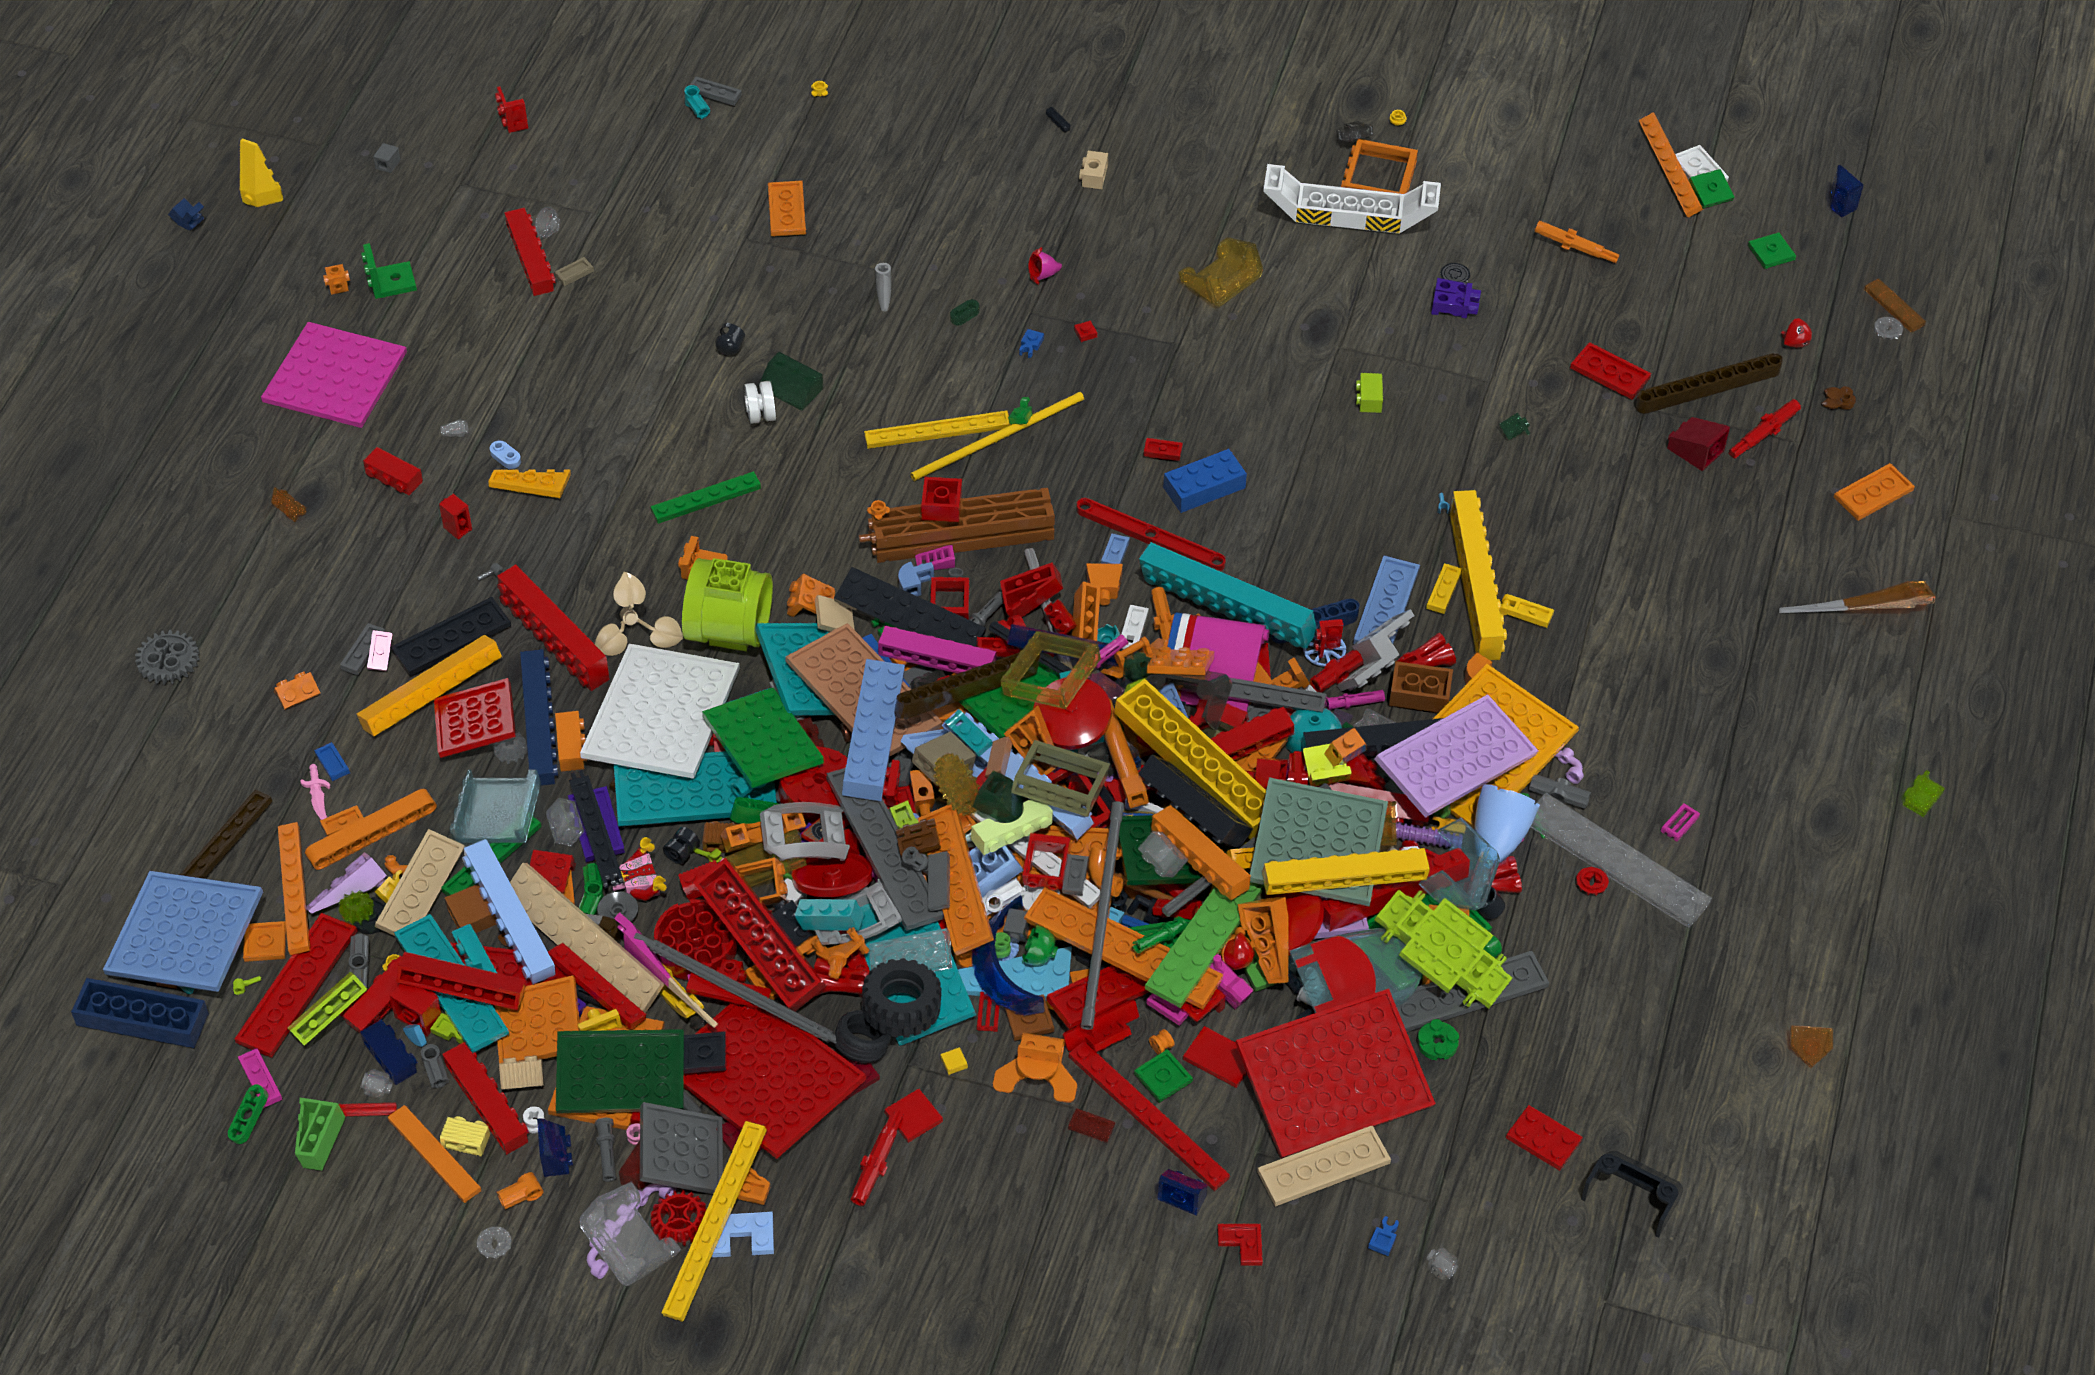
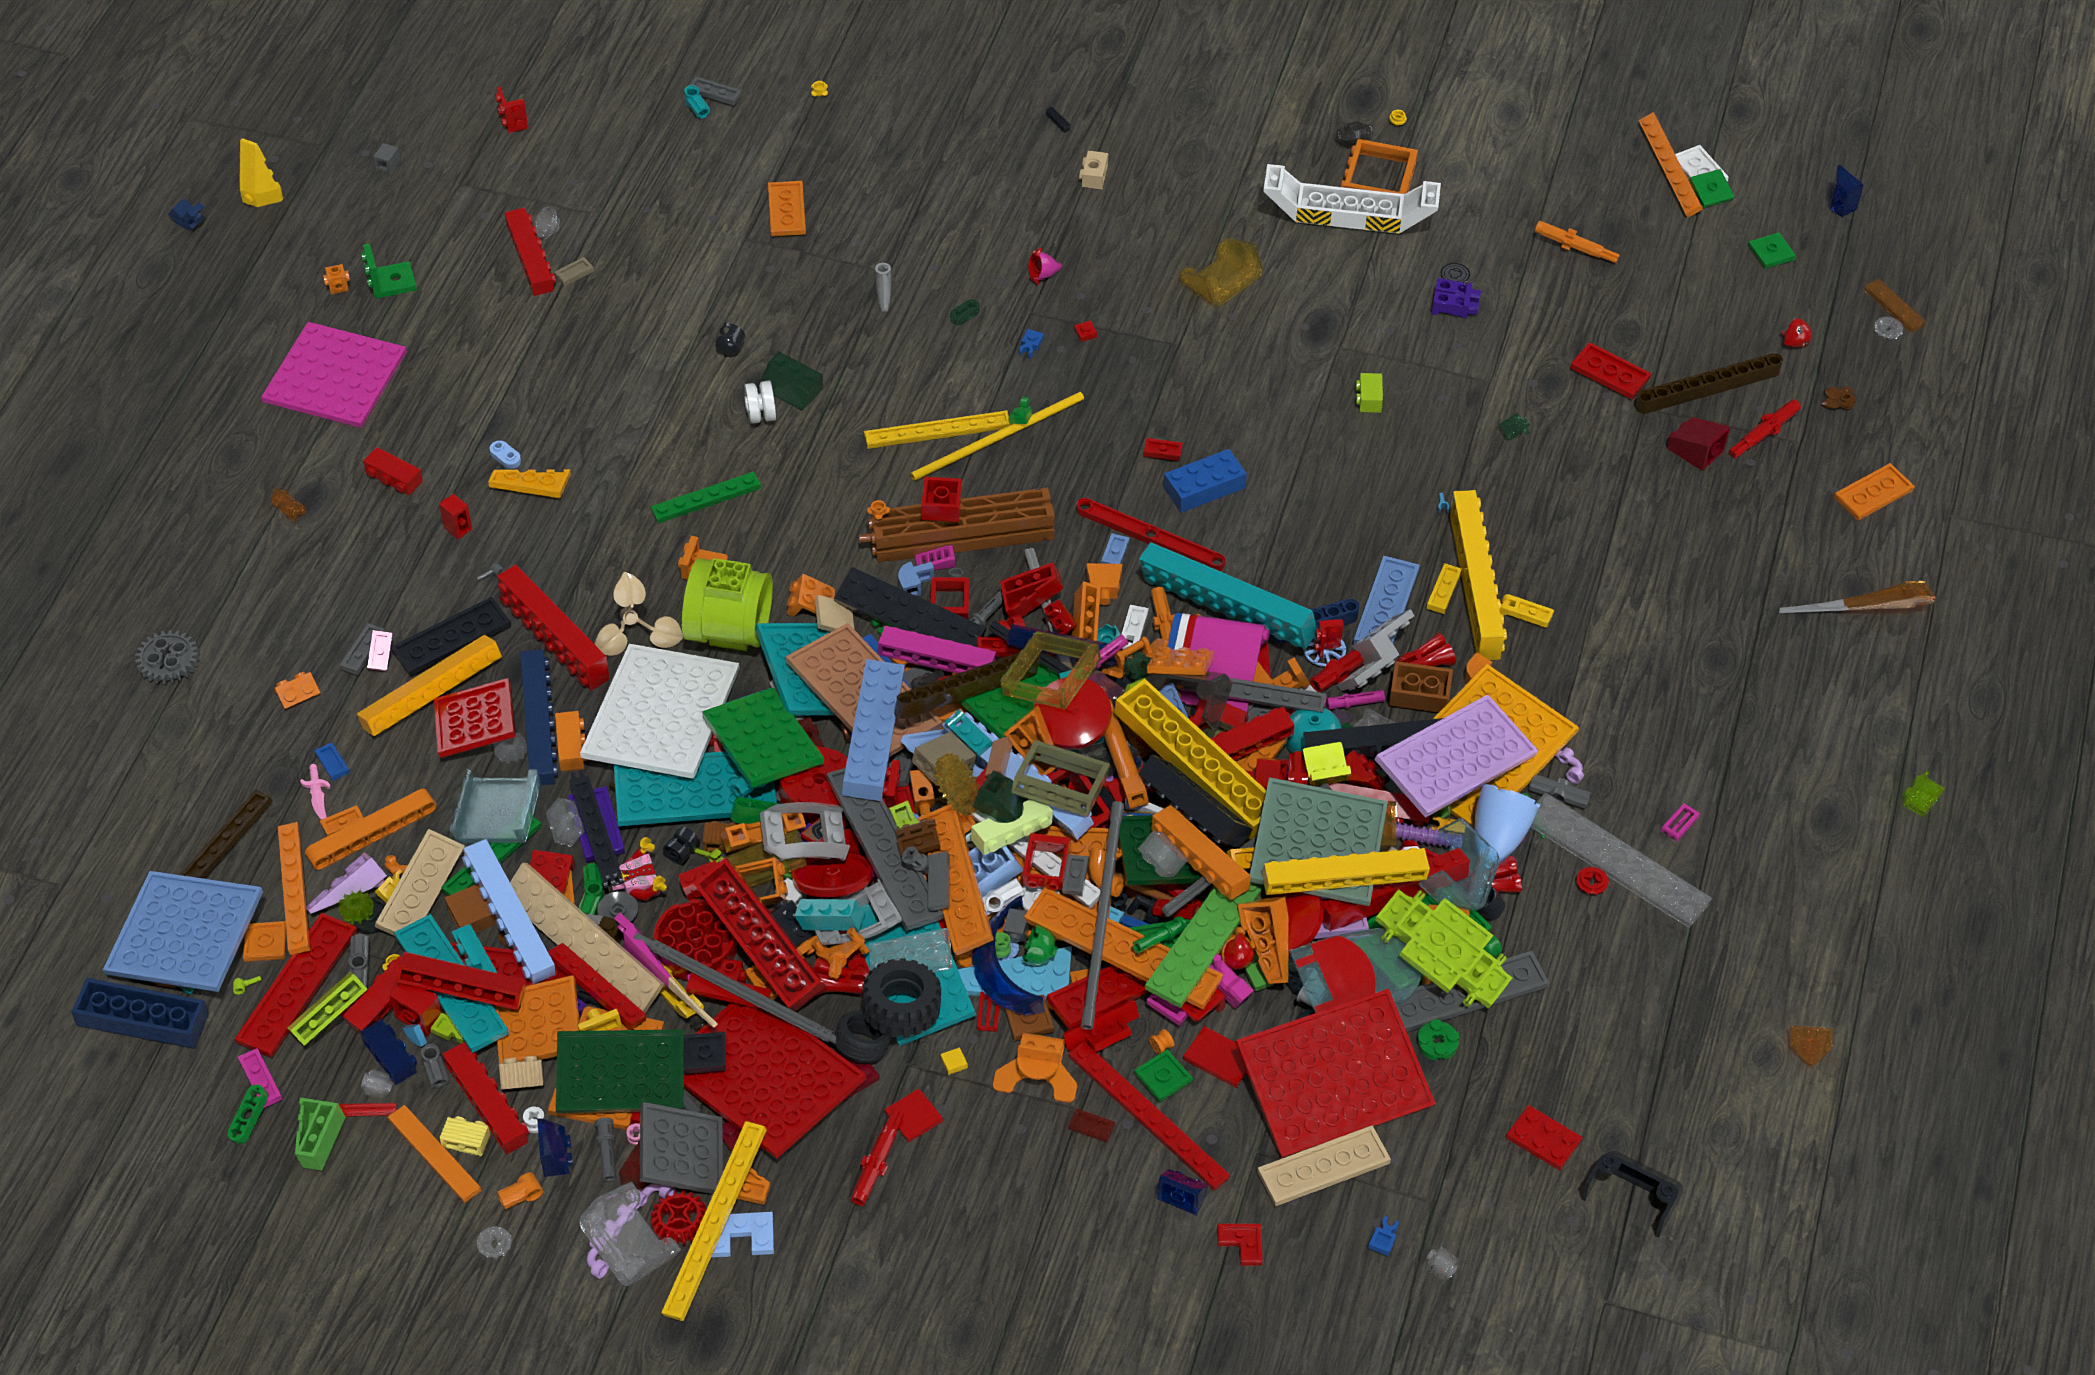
(455, 428): clear cone -> none
(1347, 748): orange torso -> none

